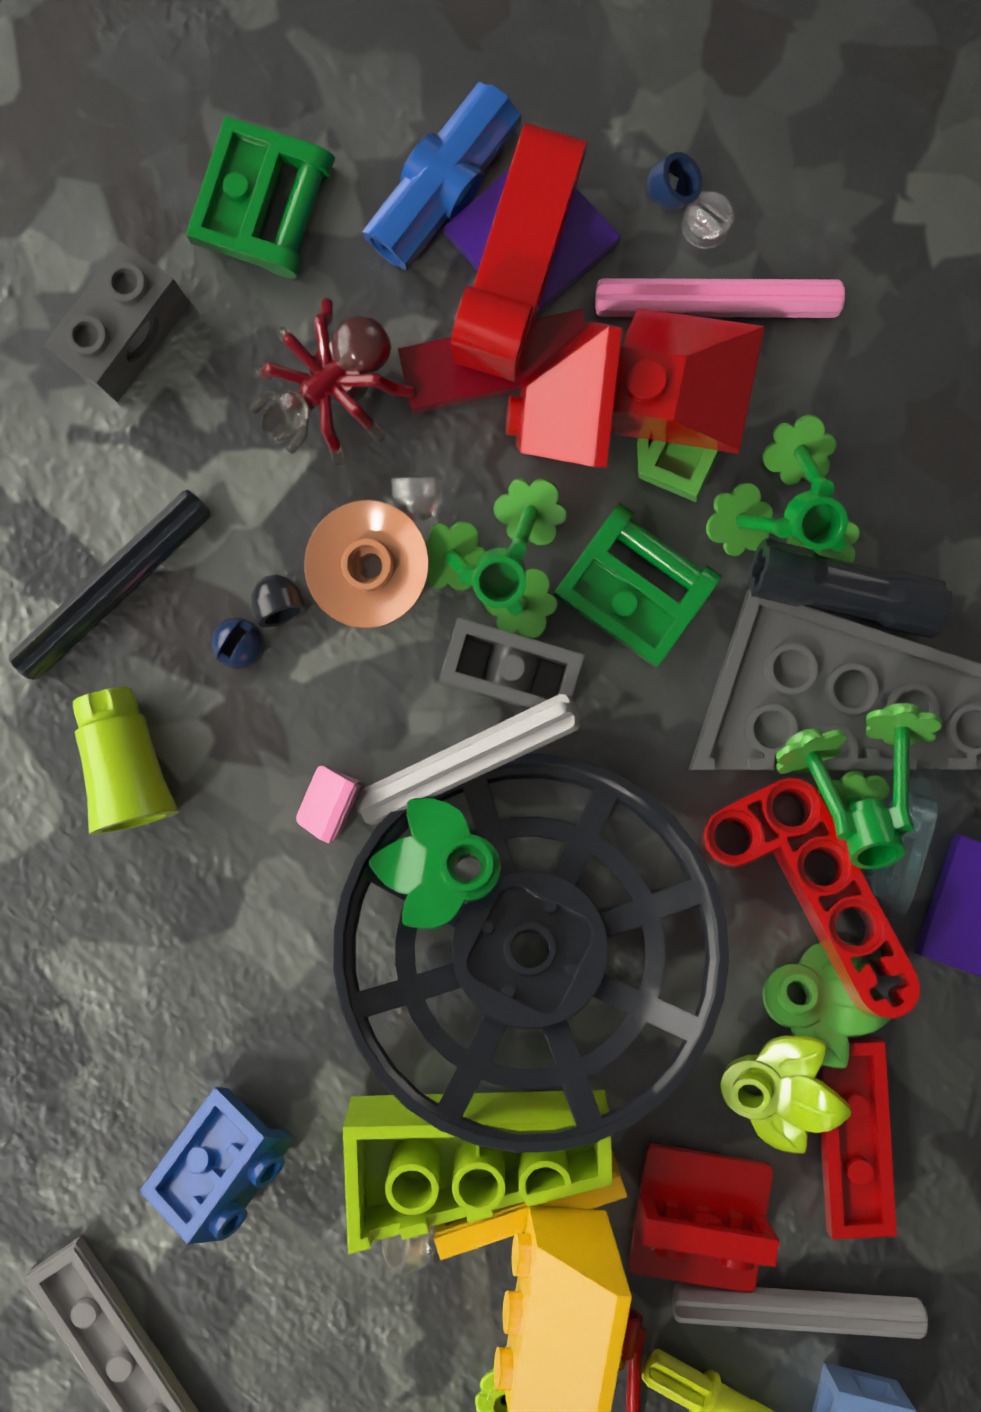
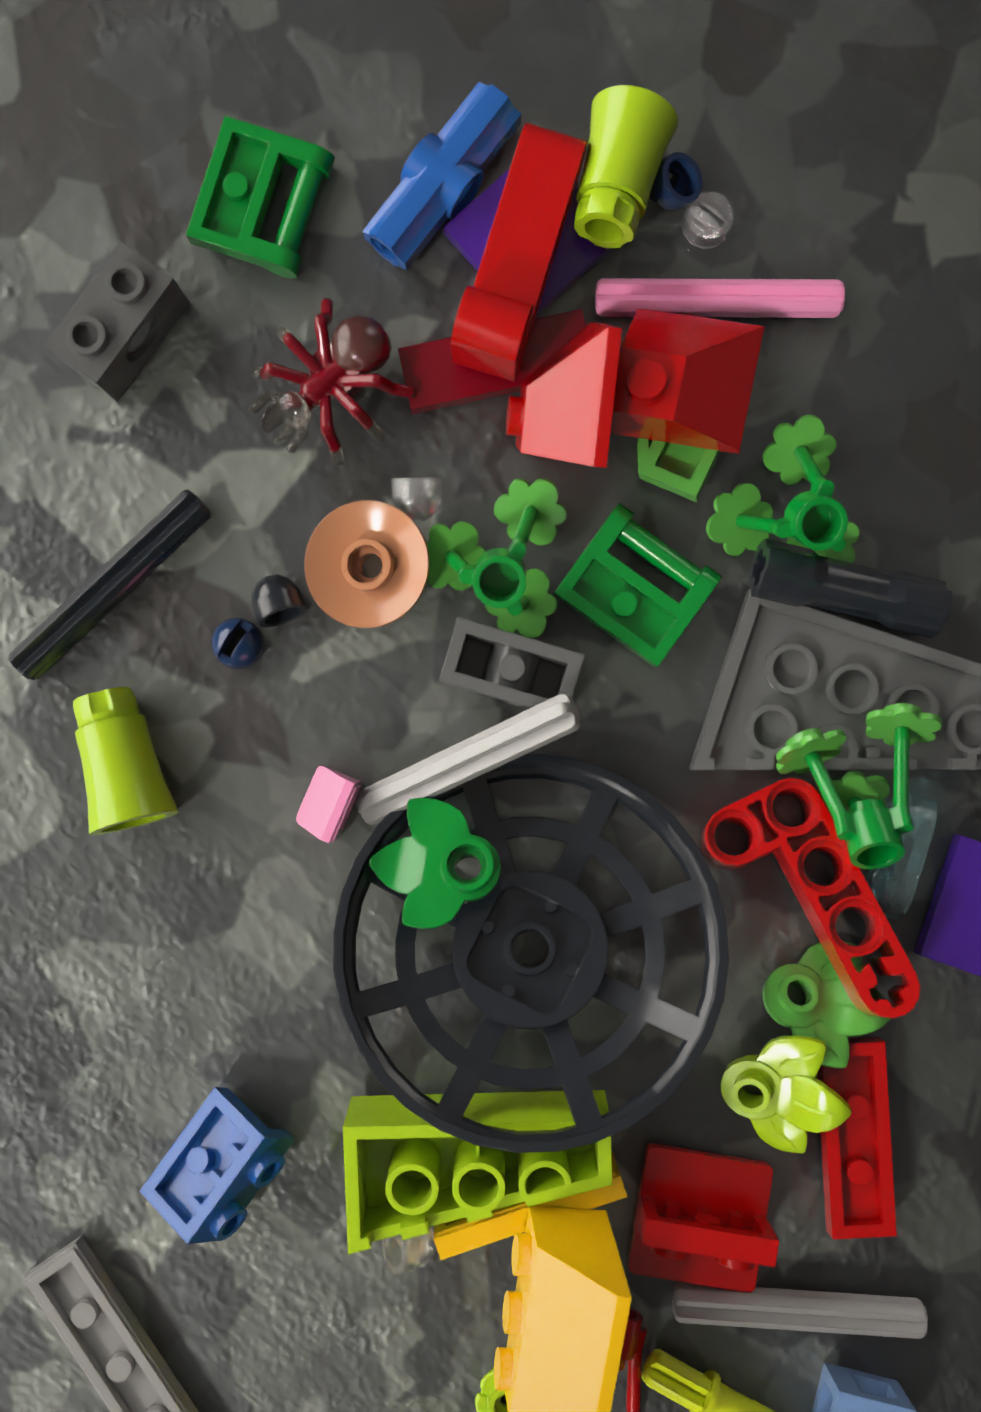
(622, 159): none -> lime plant

